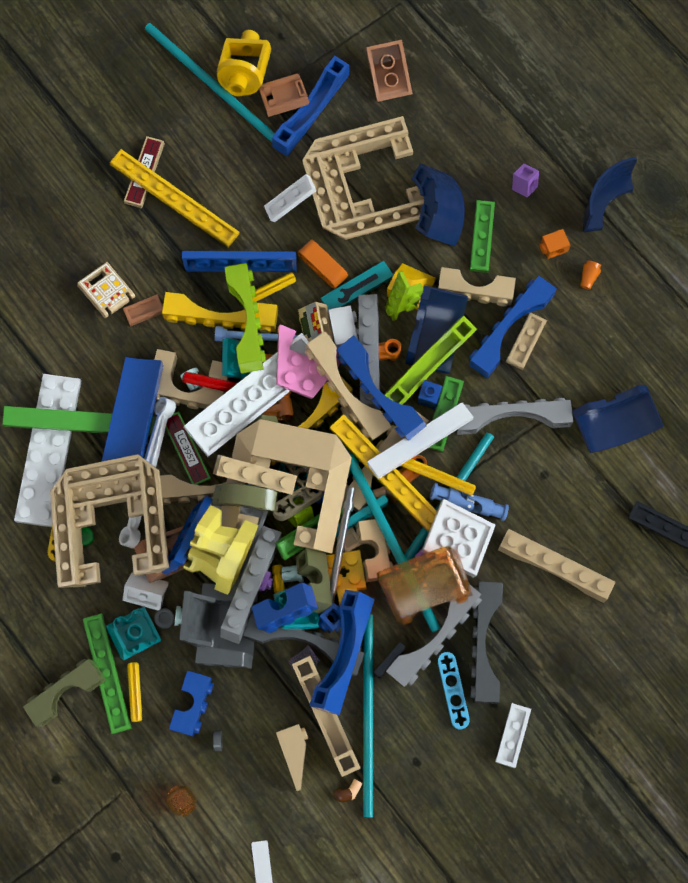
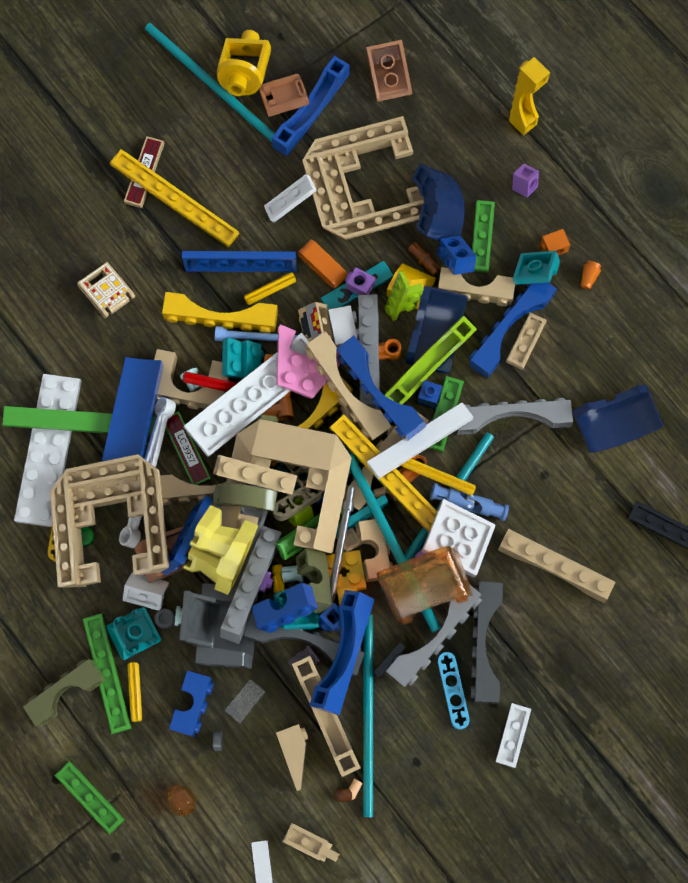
(89, 797): none -> bright green tile
(143, 310): nougat tile -> none
(245, 701): none -> clear tile
(248, 350): lime arch -> none
(309, 843): none -> tan hinge
(365, 288): none -> medium lavender brick
(424, 259): none -> dark orange pin
(456, 255): none -> blue brick
(530, 79): none -> yellow arch
(536, 267): none -> teal plate
(610, 185): dark blue panel -> none

